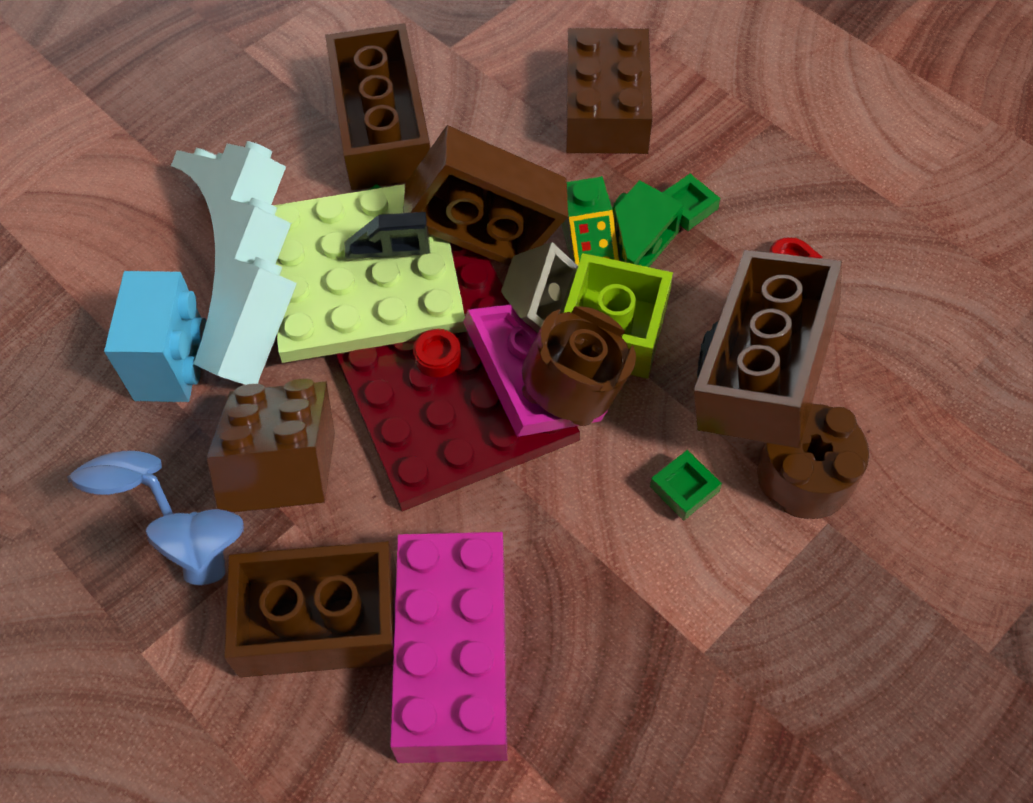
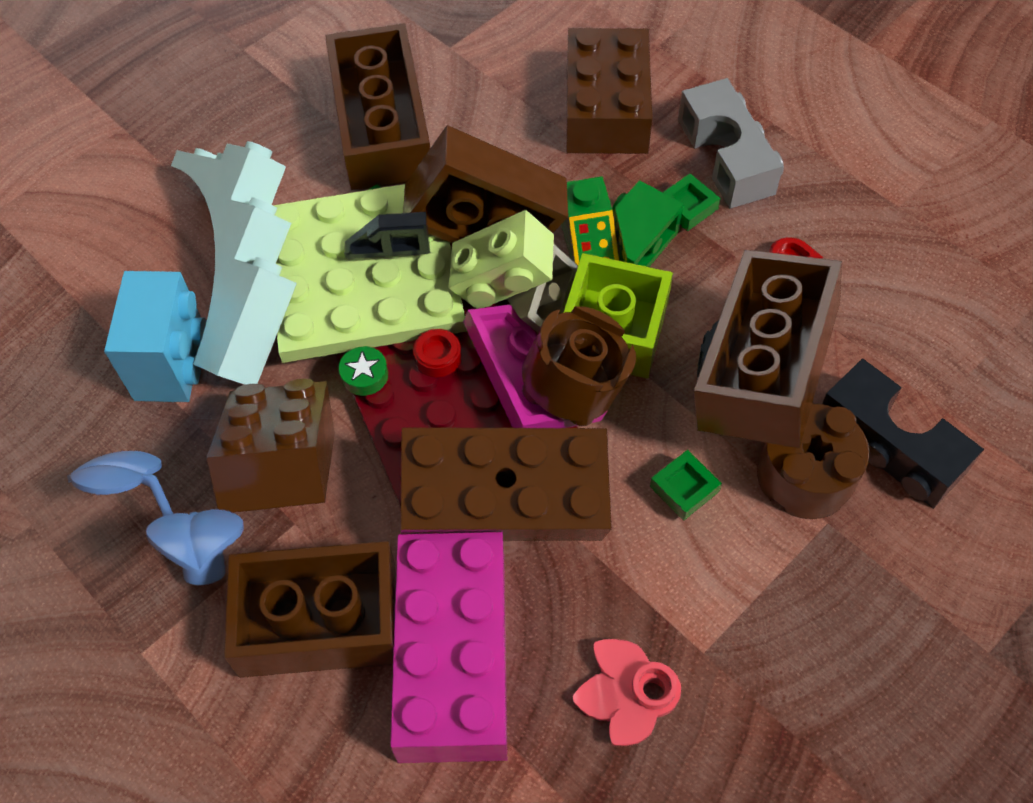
(363, 371): none -> green tile
(501, 260): none -> yellowish green brick
(555, 473): none -> reddish brown brick
(619, 694): none -> coral plate
(747, 164): none -> light grey arch
(922, 462): none -> black arch

